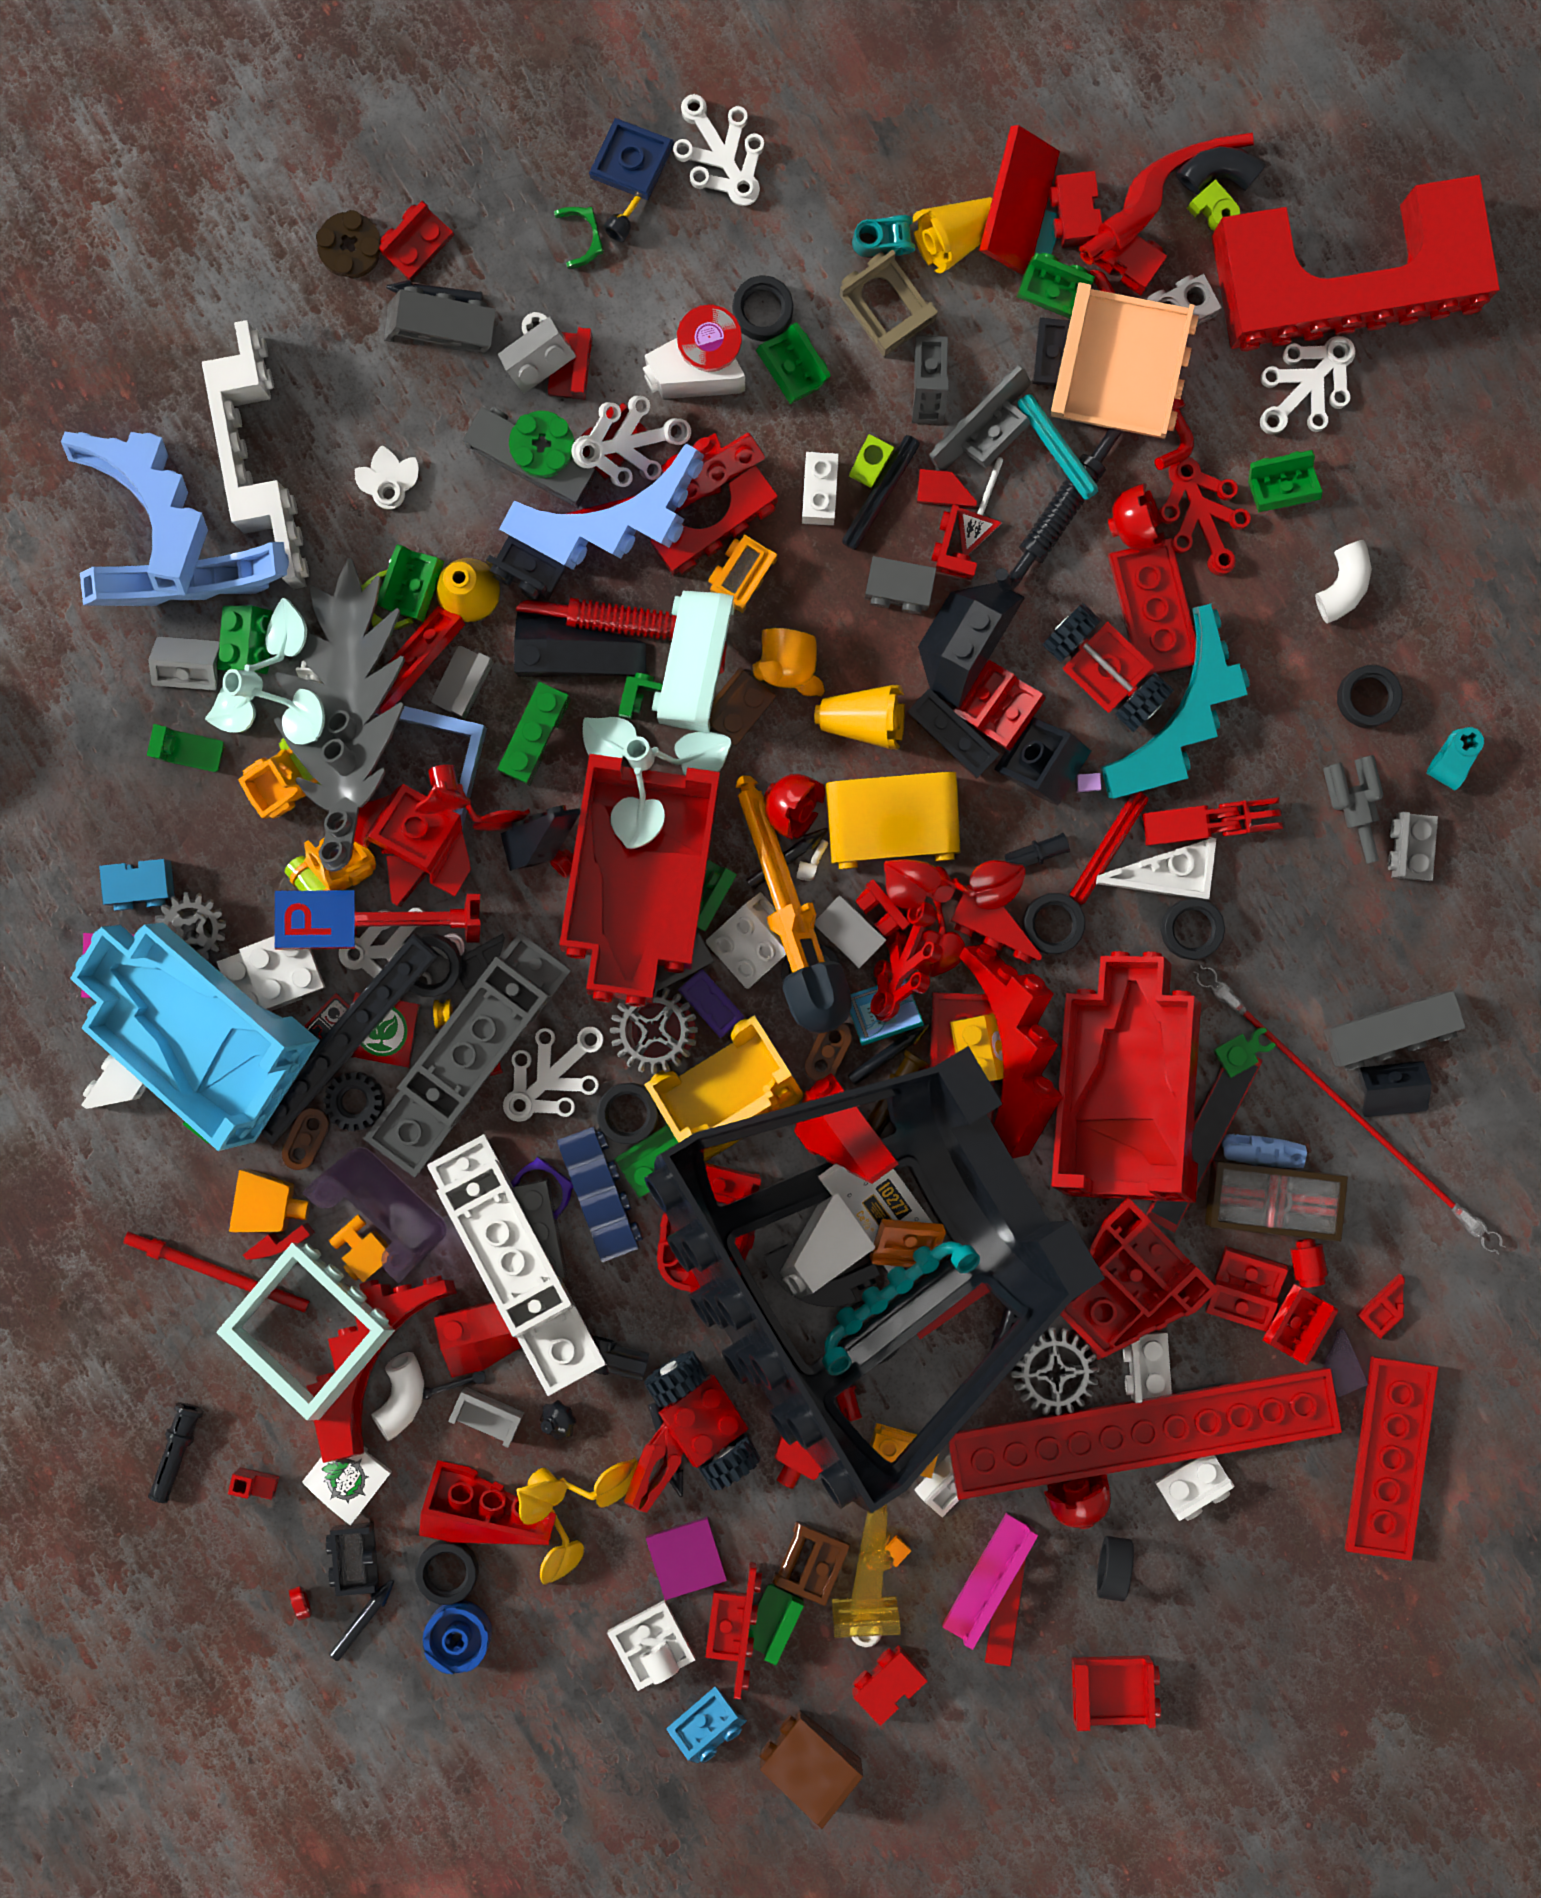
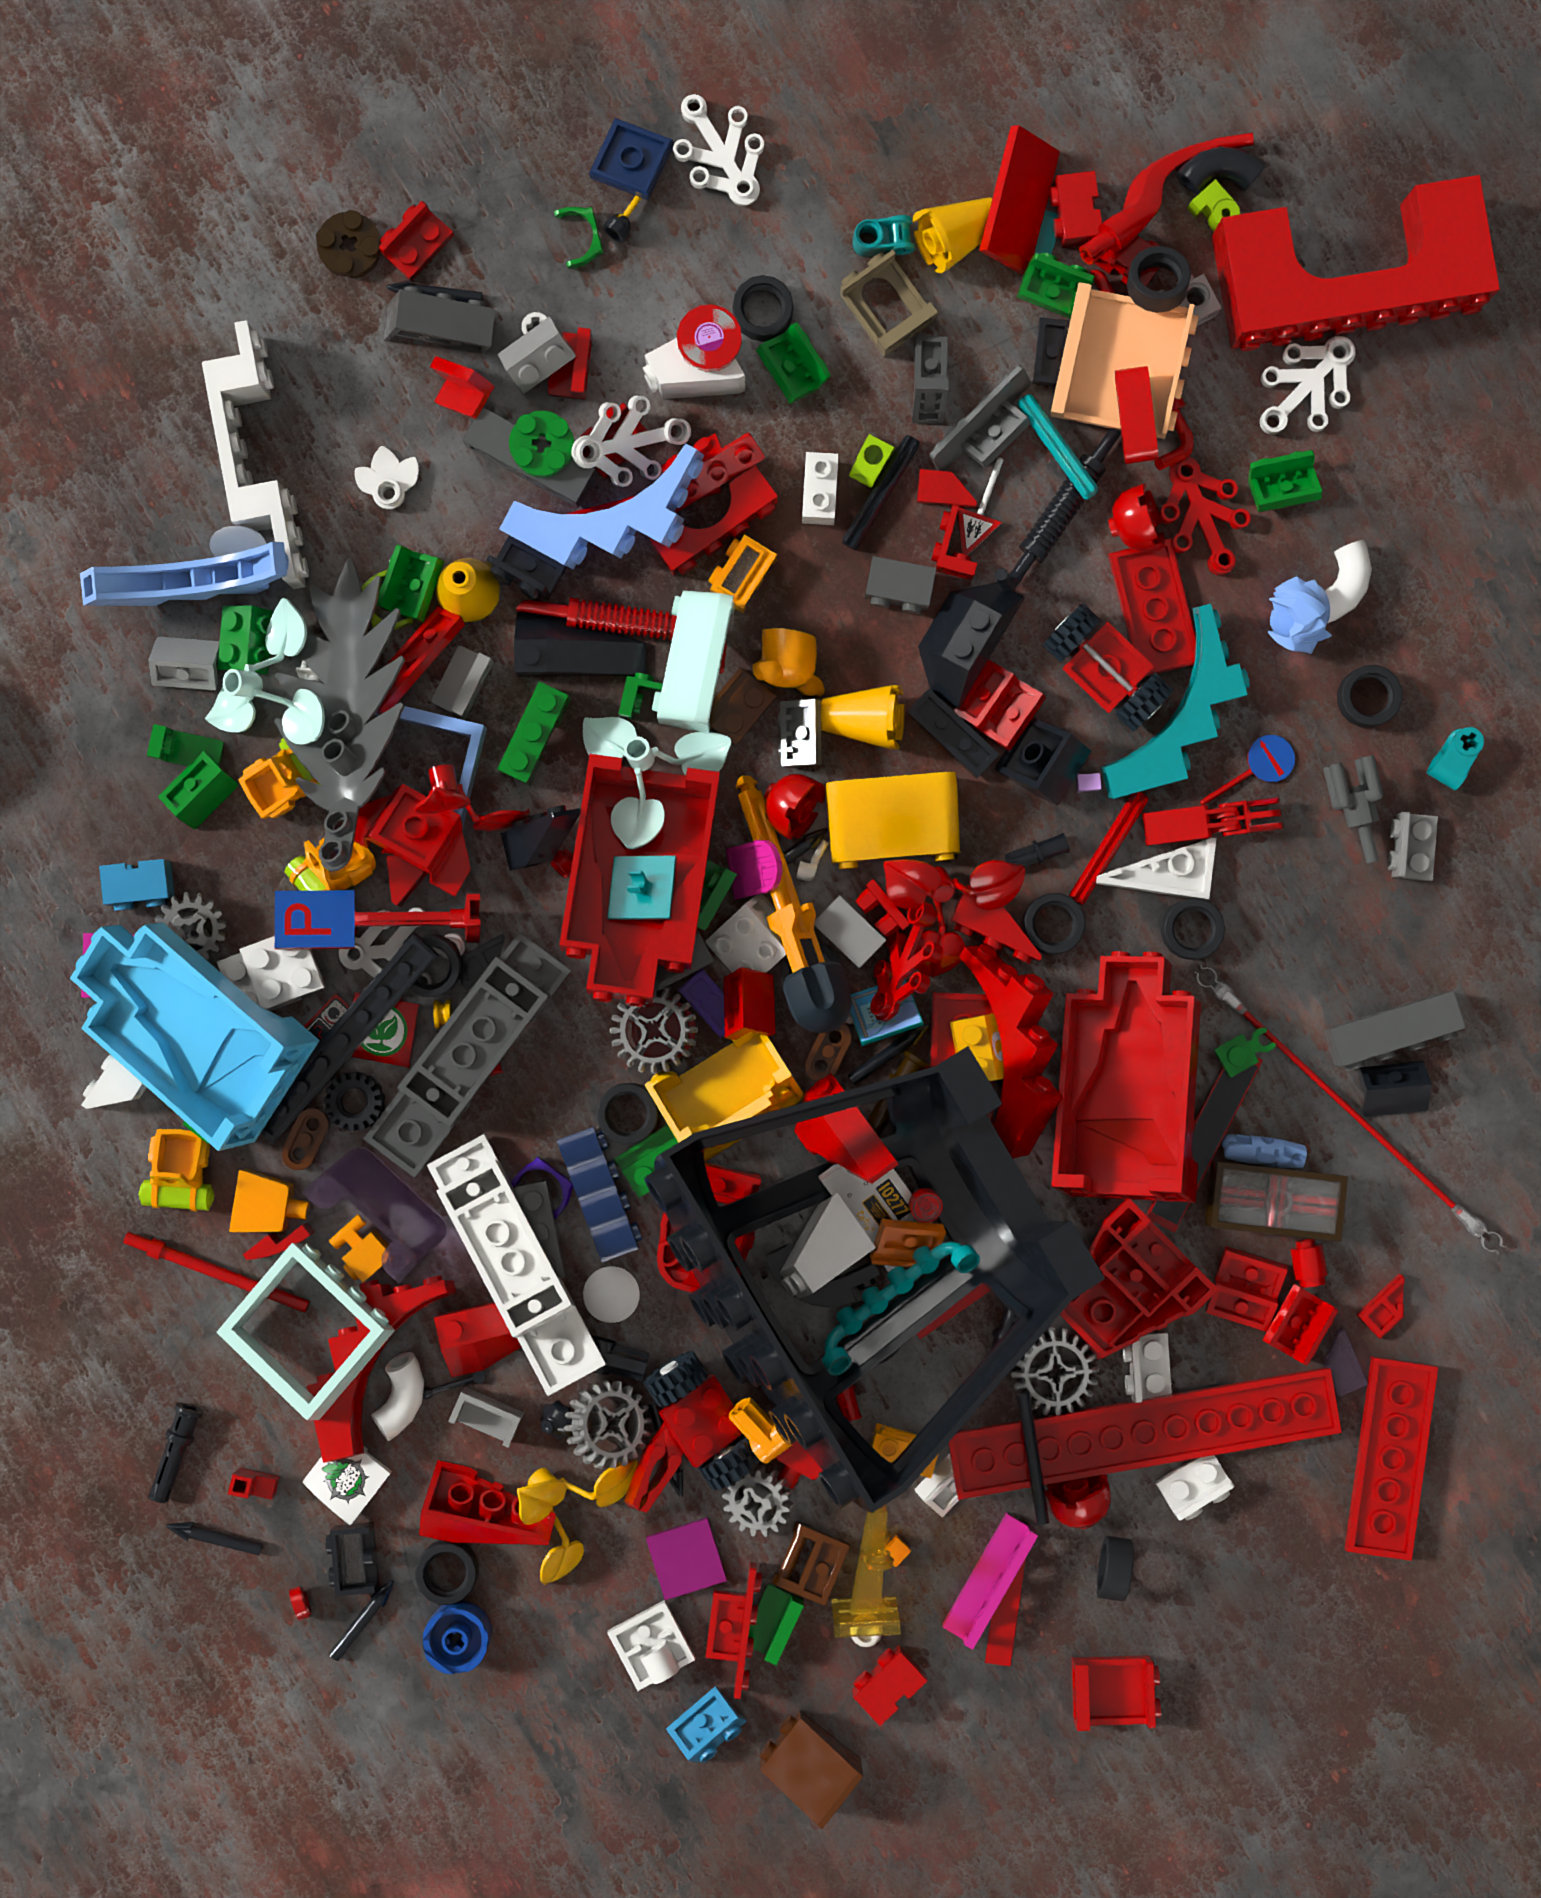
(139, 466): light blue arch -> none
(177, 1172): none -> light orange piece
(188, 1530): none -> black piece
(198, 791): none -> green panel
(234, 540): none -> white sticker
(463, 390): none -> red panel
(548, 1077): white plant -> none
(611, 1294): none -> white sticker
(625, 1442): none -> light grey gear
(642, 887): none -> teal piece
(748, 1003): none -> red panel
(756, 866): none -> dark pink window
(756, 1504): none -> light grey gear
(759, 1429): none -> light orange piece
(800, 733): none -> bracket
(925, 1205): none -> red tile
(1033, 1458): none -> black bar
(1136, 415): none -> red beam
(1163, 258): none -> black tyre
(1268, 759): none -> blue piece
(1299, 615): none -> light blue hair

